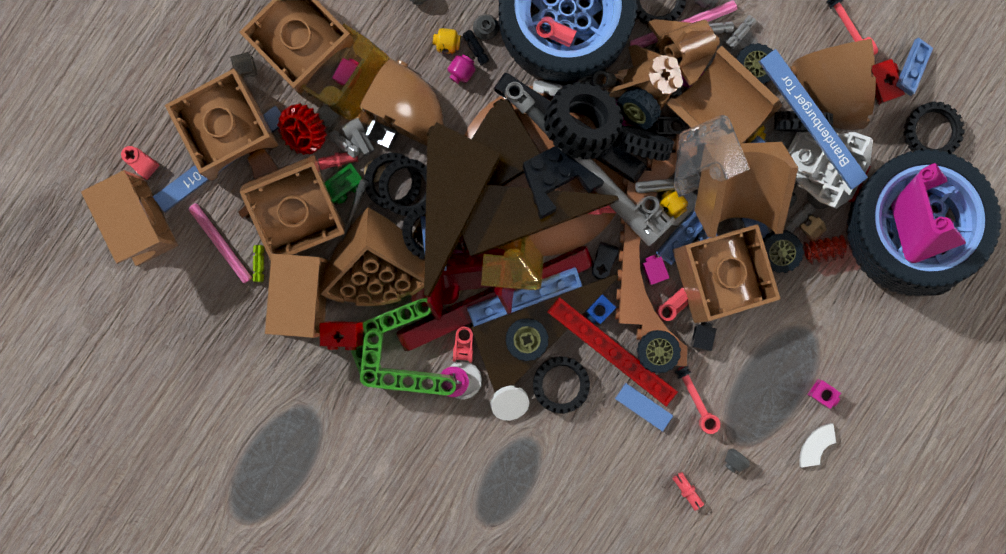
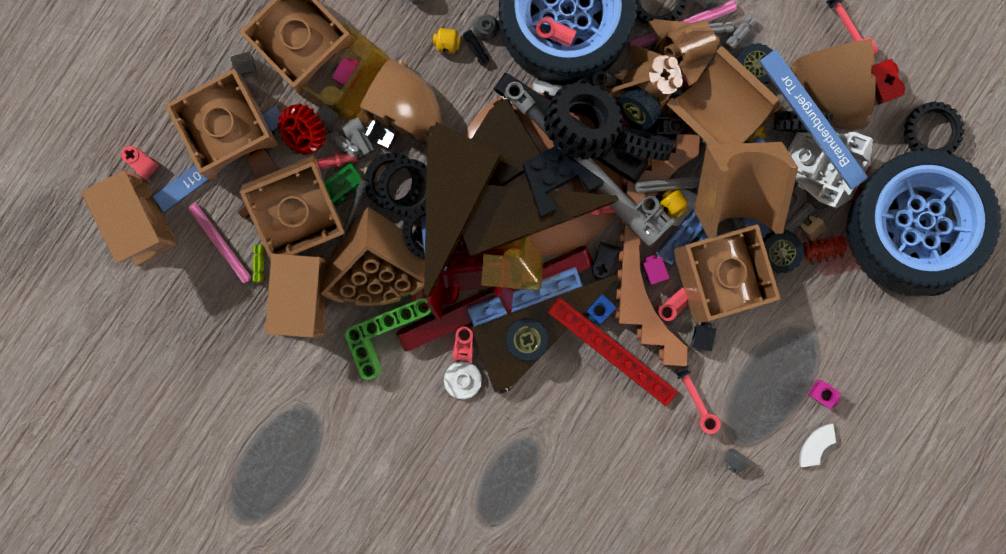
(331, 331): red brick -> none
(399, 375): bright green beam -> none
(461, 69): dark pink head -> none
(461, 376): dark pink gear -> none
(509, 403): white tile -> none
(577, 401): black tyre -> none
(644, 407): medium blue tile -> none
(658, 351): black wheel -> none
(688, 491): coral pin -> none
(705, 147): clear windscreen -> none
(914, 66): medium blue tile -> none
(917, 228): dark pink windscreen -> none

